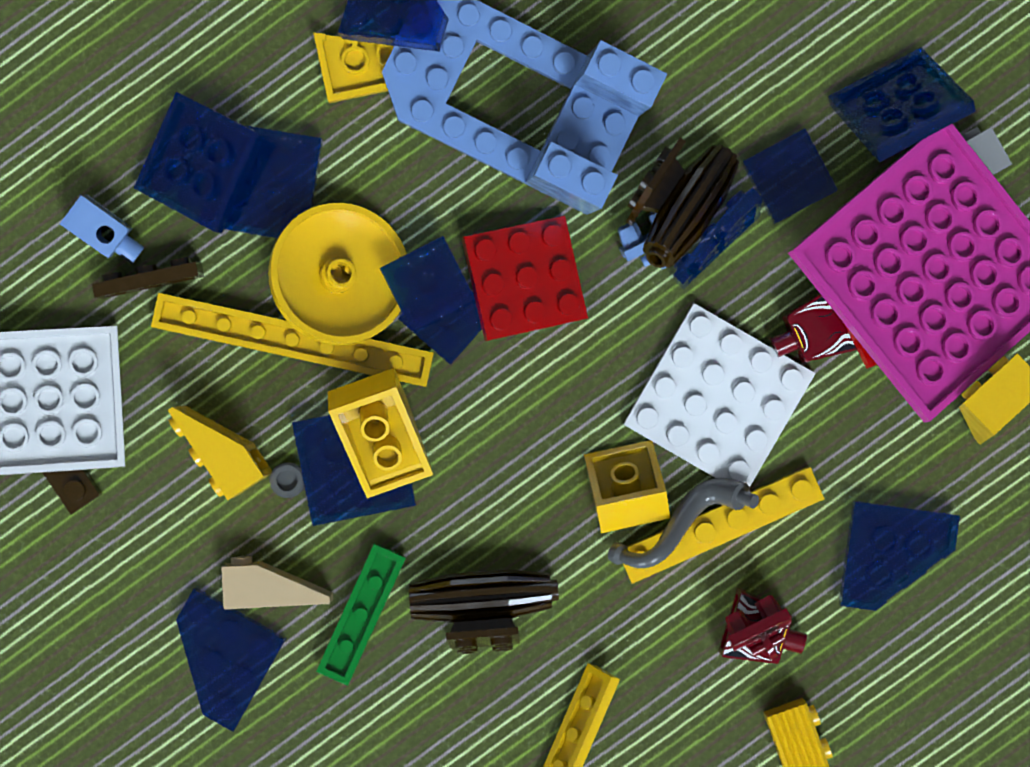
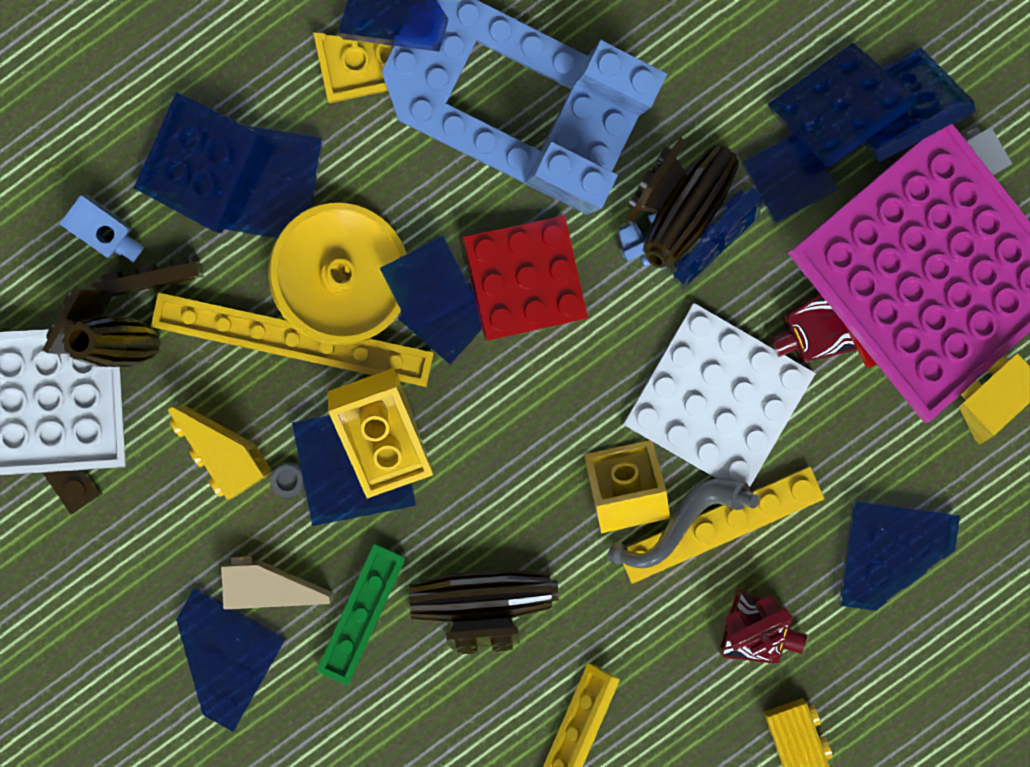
(99, 338): none -> dark brown plate
(841, 104): none -> clear blue plate

